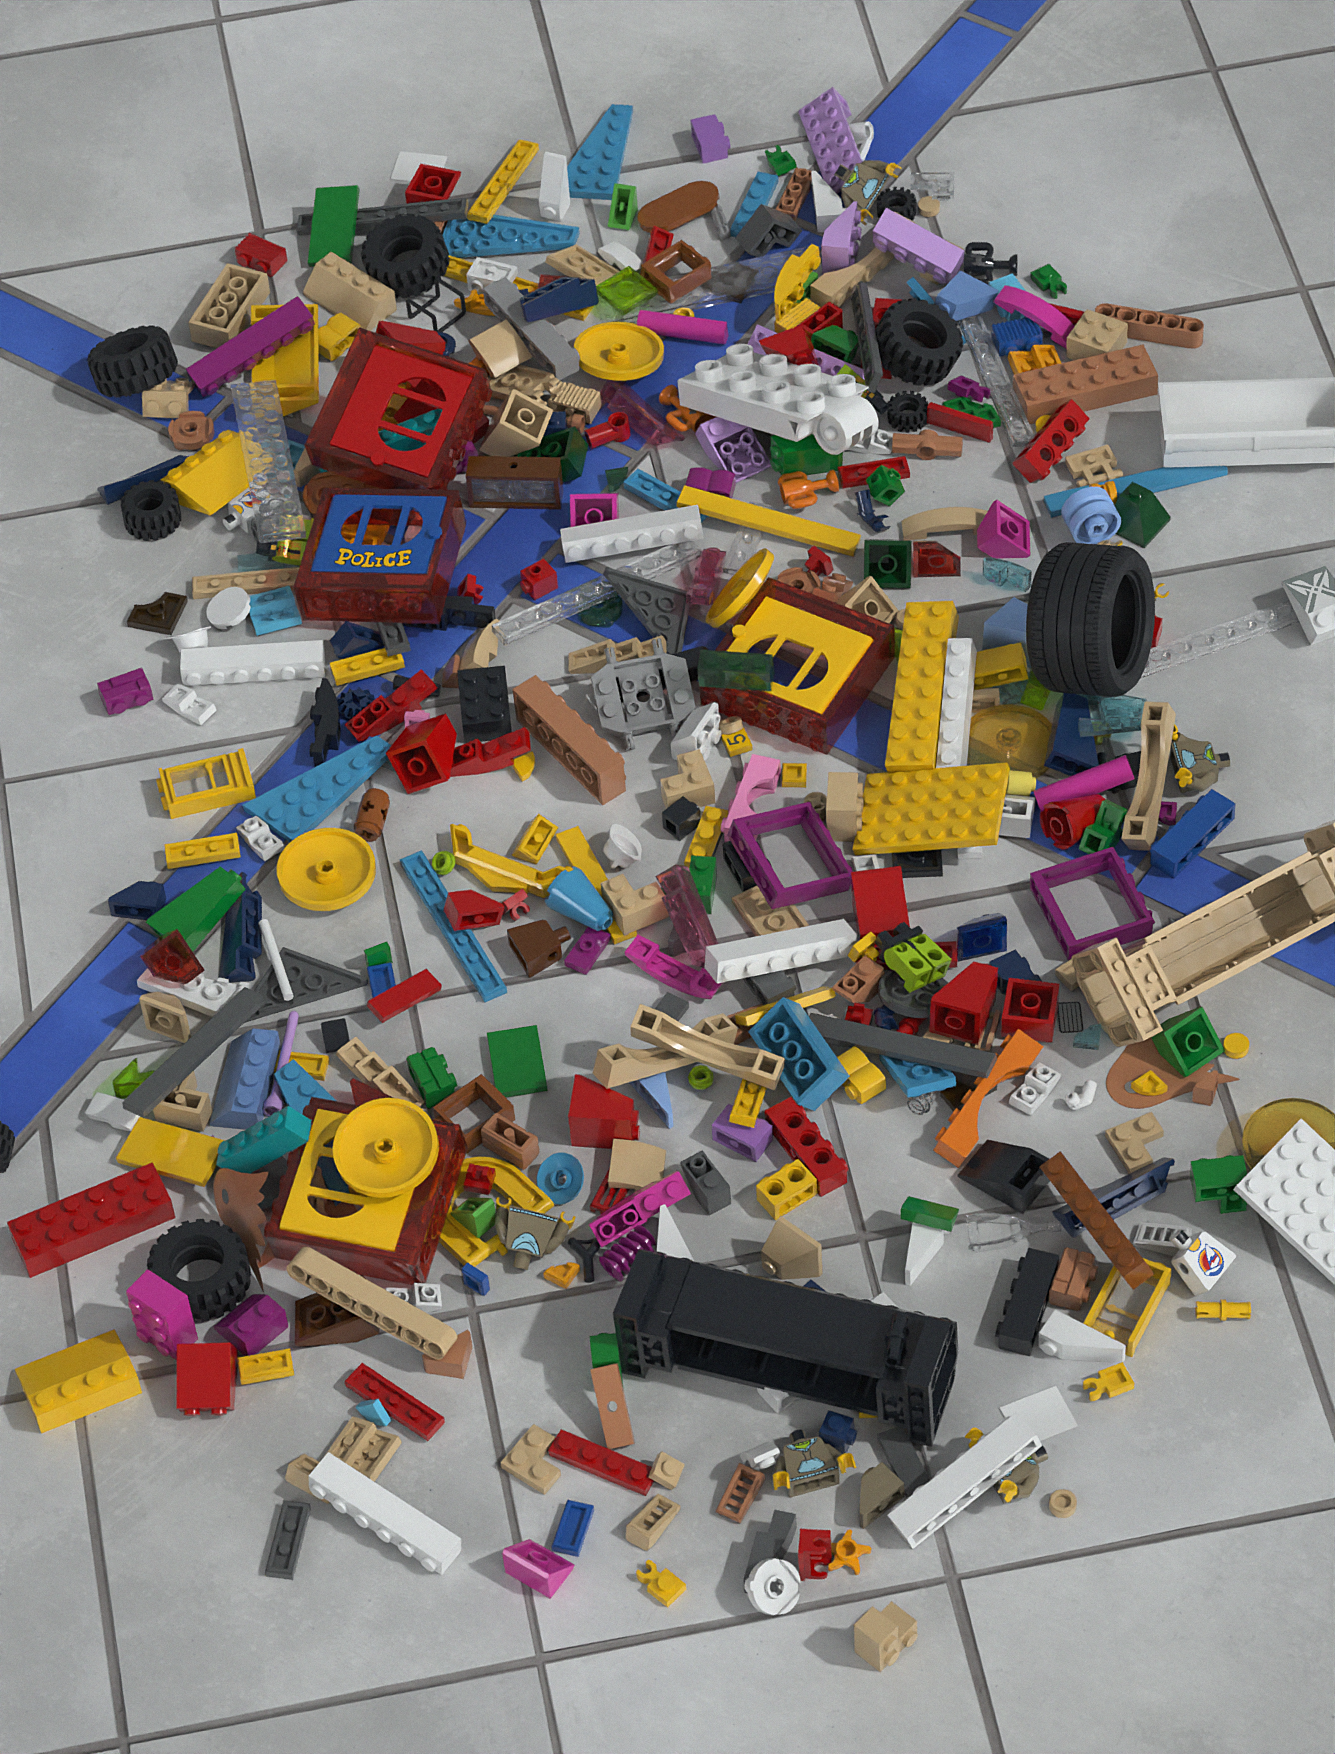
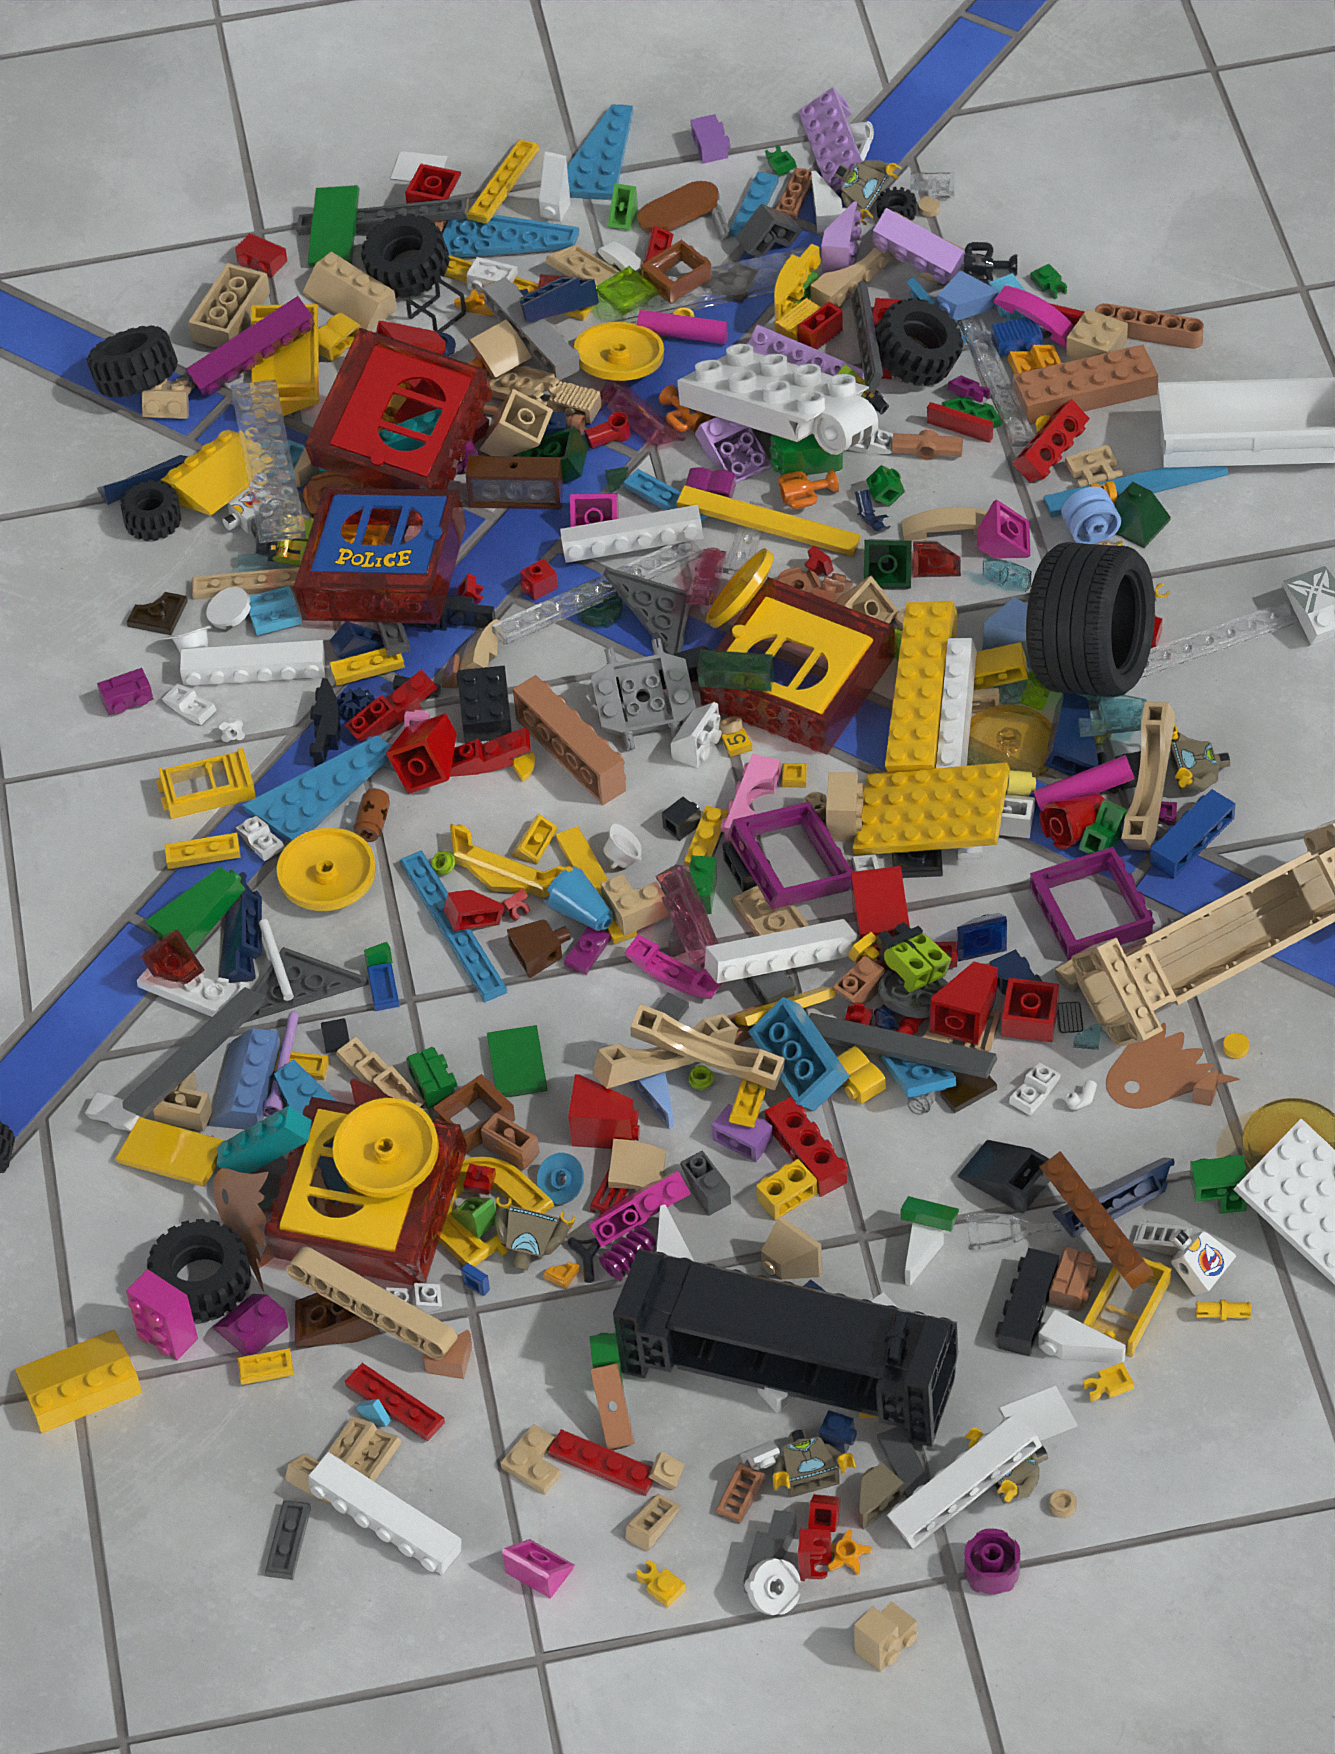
(91, 1219): red brick -> none
(129, 1079): clear neon green slope -> none
(138, 900): dark blue slope -> none
(165, 1015): tan slope -> none
(187, 440): nougat plate -> none
(206, 1378): red slope -> none
(231, 724): none -> white plate
(404, 995): red tile -> none
(573, 1528): blue tile -> none
(593, 657): tan slope -> none
(691, 782): tan brick -> none
(793, 344): red slope -> none
(824, 1512): none -> red brick
(836, 343): green torso -> none
(856, 474): red tile -> none
(907, 420): black tyre -> none
(962, 1135): orange arch -> none
(992, 1562): none -> magenta brick
(1129, 1140): tan plate -> none
(1149, 1084): yellow tile -> none
(1188, 1041): green slope -> none

